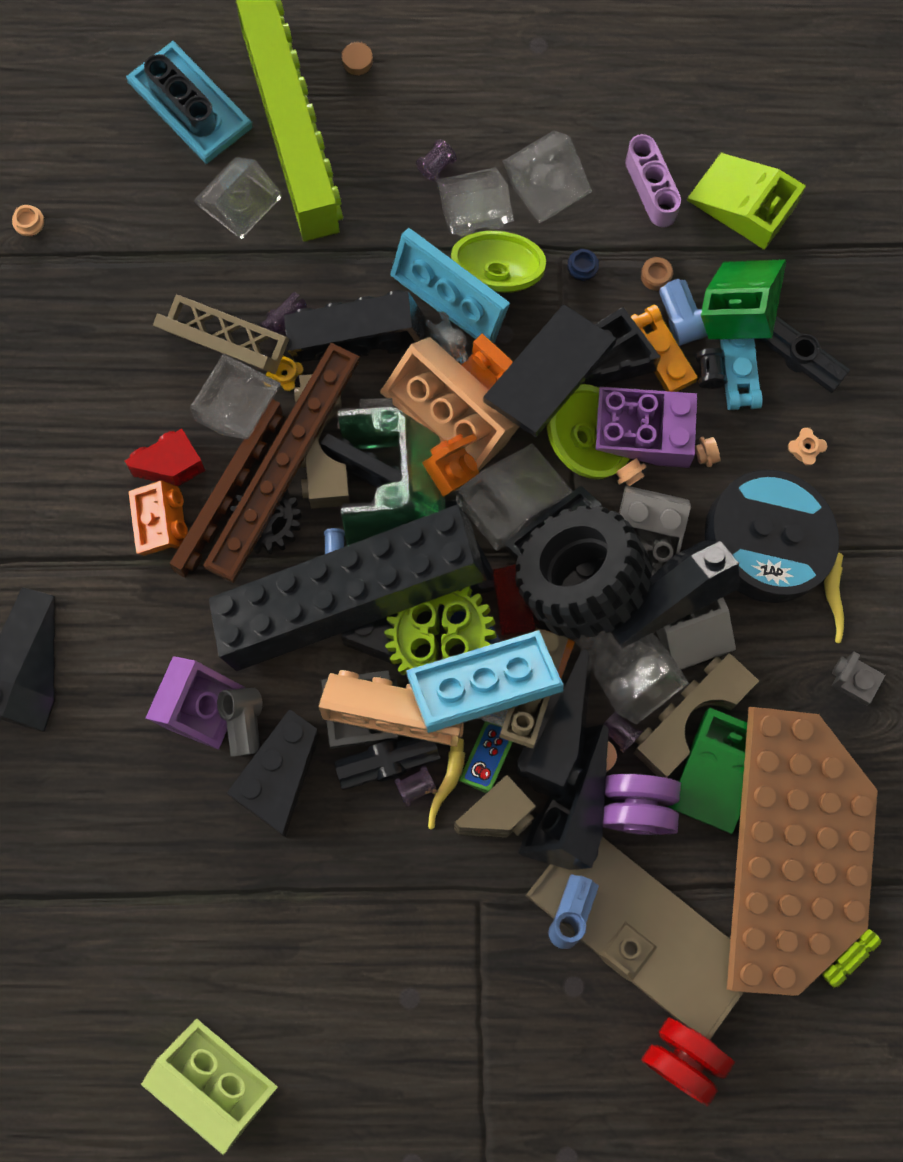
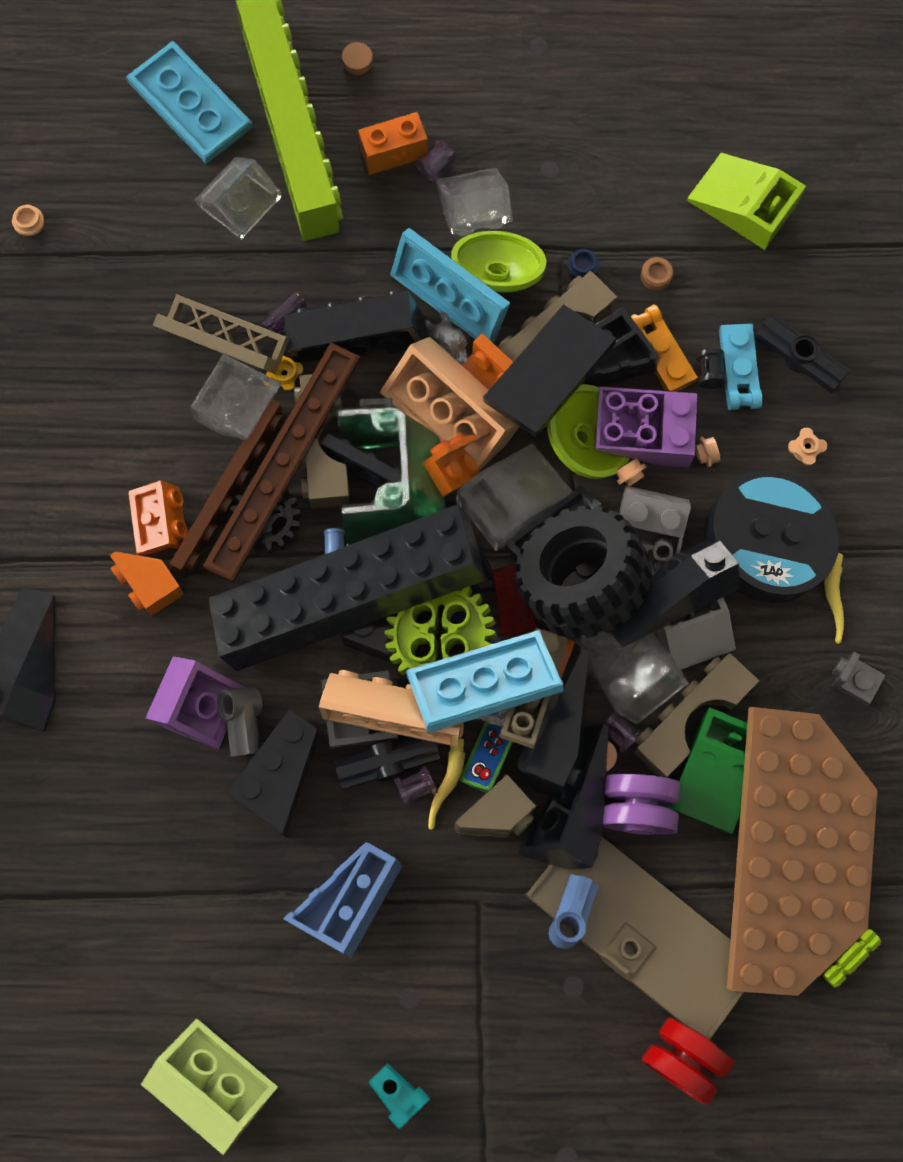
(149, 579): none -> orange slope
(168, 460): red slope -> none
(175, 83): black beam -> none
(348, 900): none -> medium blue wedge
(392, 143): none -> orange brick
(404, 1101): none -> teal plate
(548, 175): clear slope -> none
(585, 296): none -> dark tan arch
(653, 167): lavender beam -> none
(684, 318): medium blue piece -> none
(743, 299): green slope -> none

